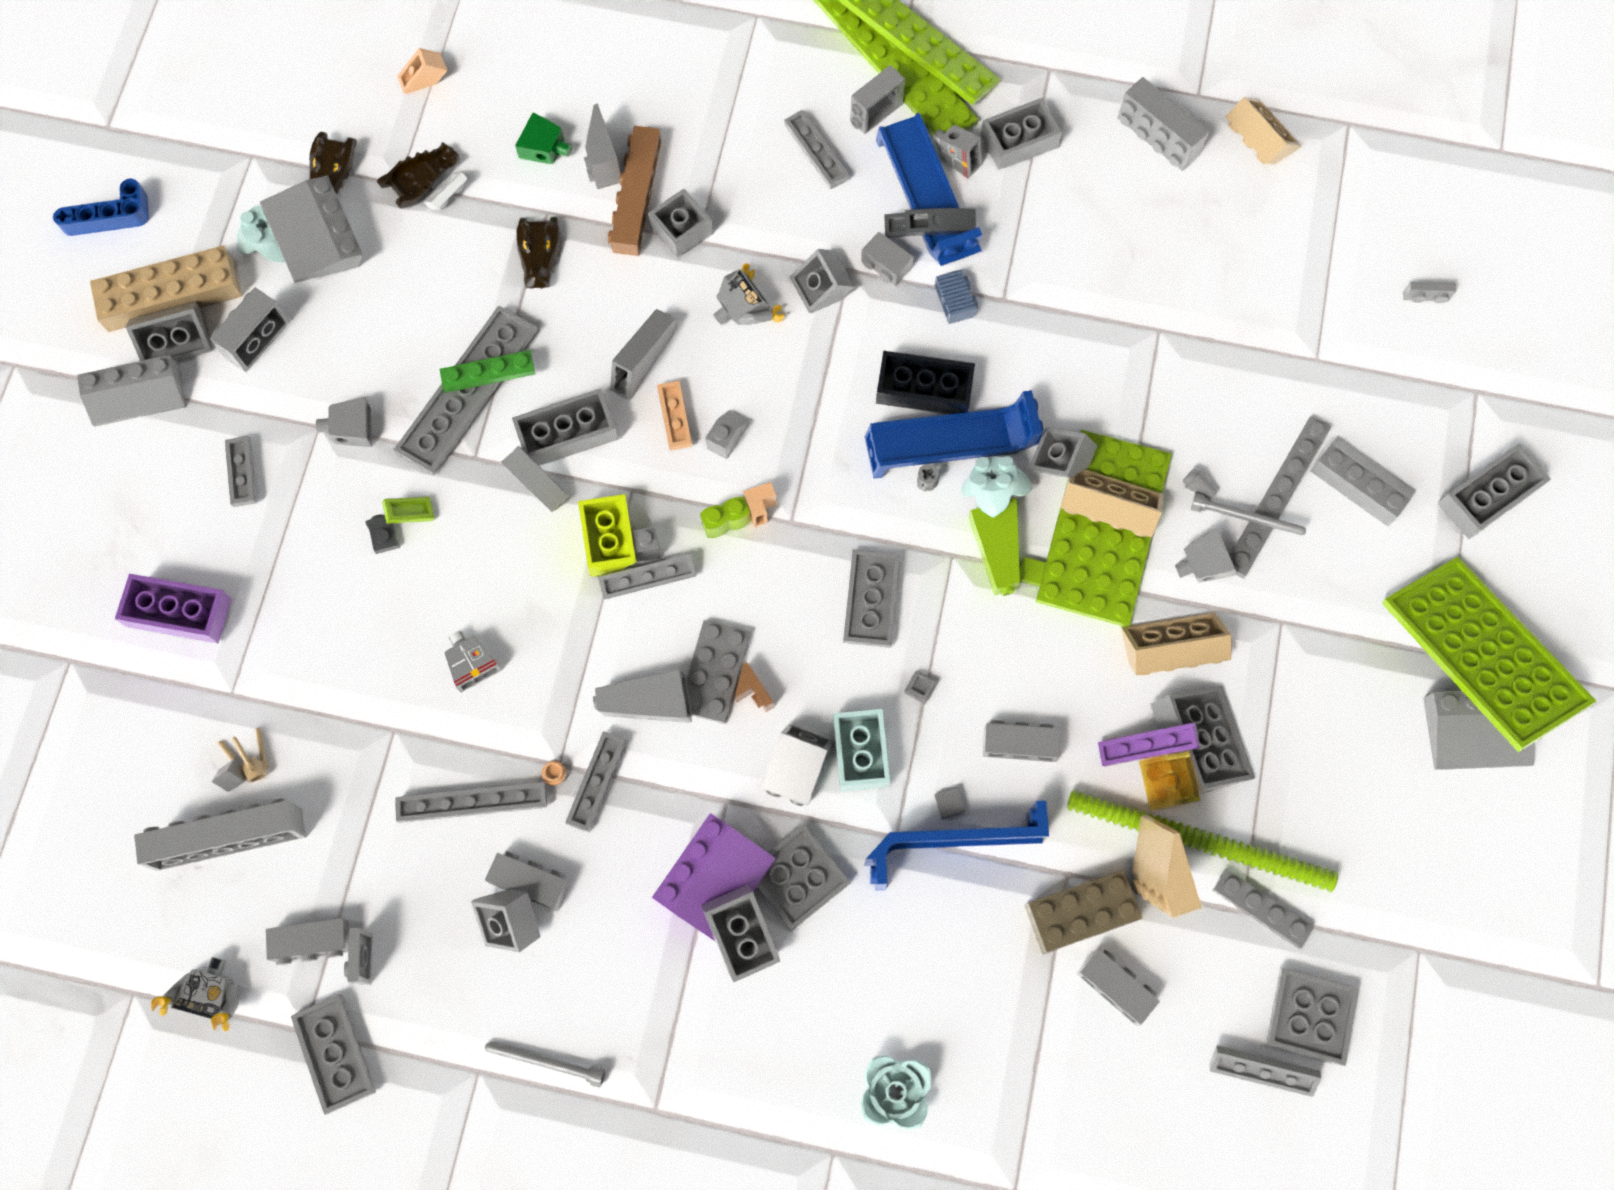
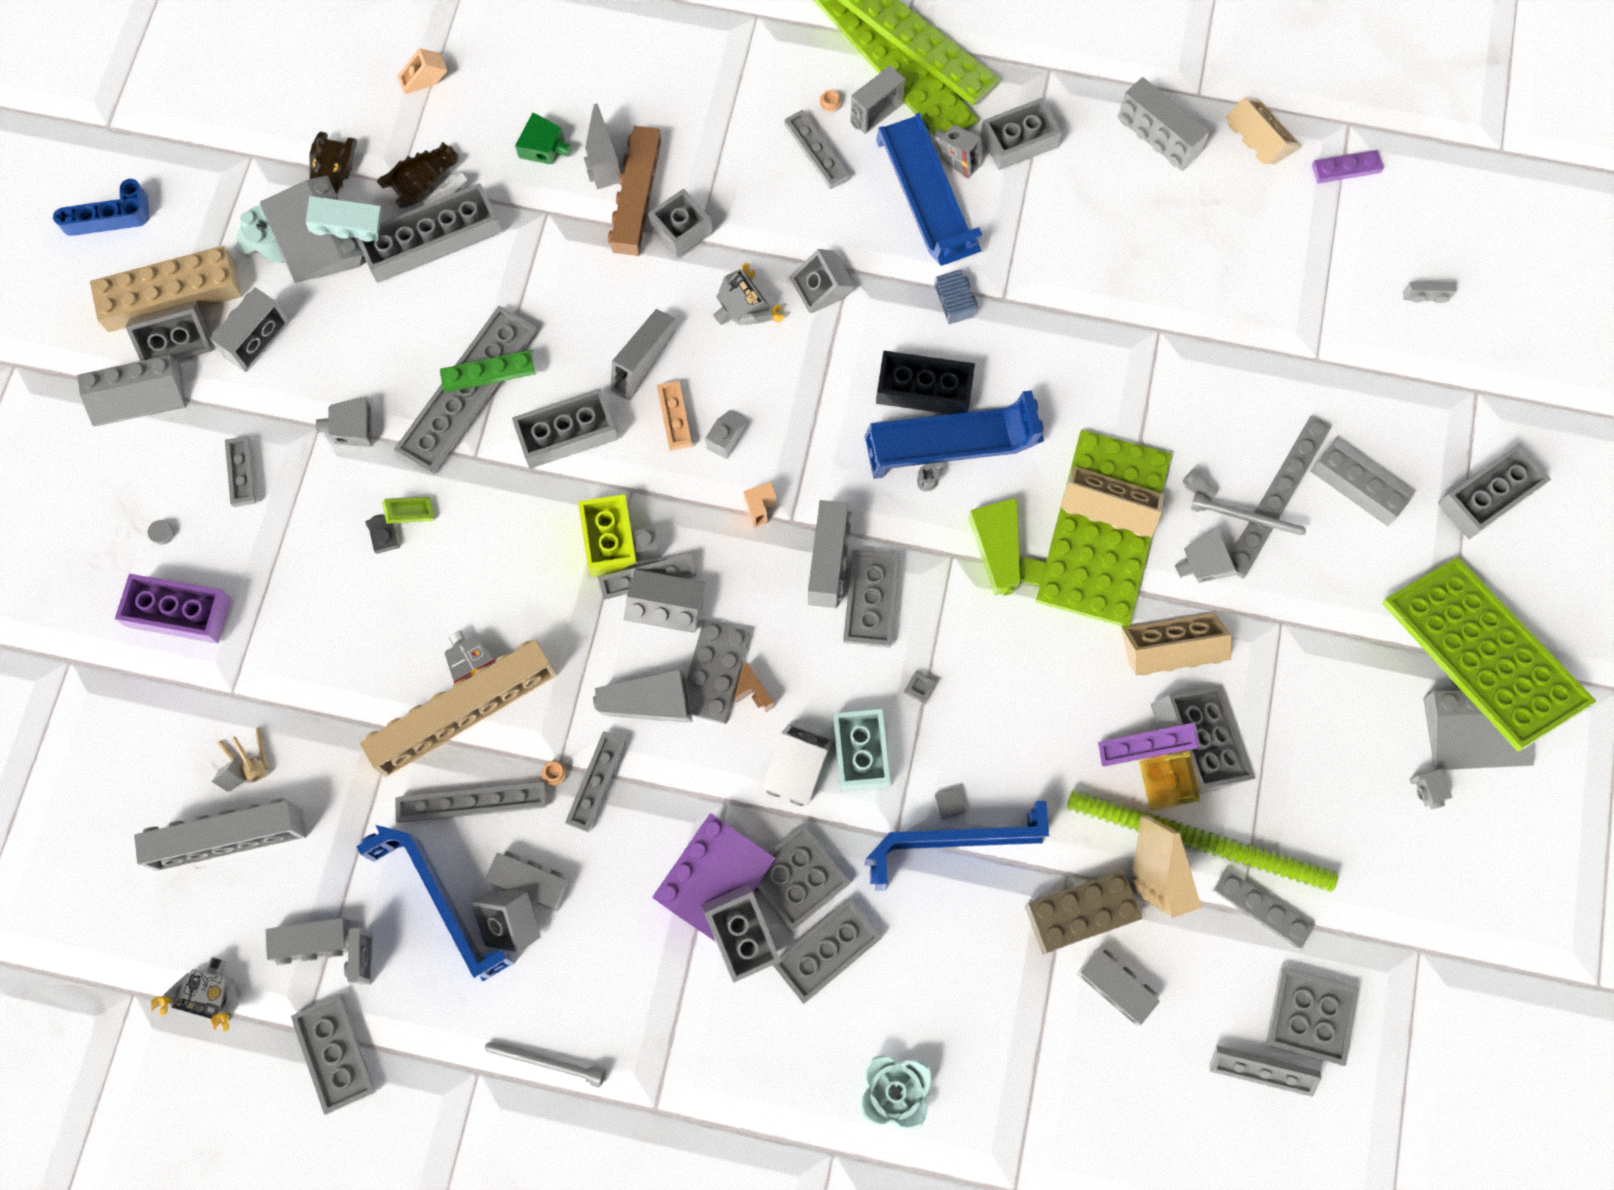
(160, 532): none -> light grey tile
(343, 218): none -> light aqua brick
(377, 846): none -> blue panel
(430, 232): none -> light grey brick
(457, 709): none -> tan brick
(534, 478): light grey tile -> none
(538, 248): dark brown animal -> none
(664, 601): none -> light grey slope
(730, 516): lime brick -> none
(827, 951): none -> light grey plate
(828, 551): none -> light grey brick
(830, 101): none -> light nougat plate
(886, 259): light grey brick -> none
(930, 221): dark grey slope -> none
(994, 482): light aqua brick -> none
(1021, 741): light grey brick -> none
(1062, 453): light grey slope -> none
(1347, 166): none -> medium lavender plate
(1432, 789): none -> light grey brick

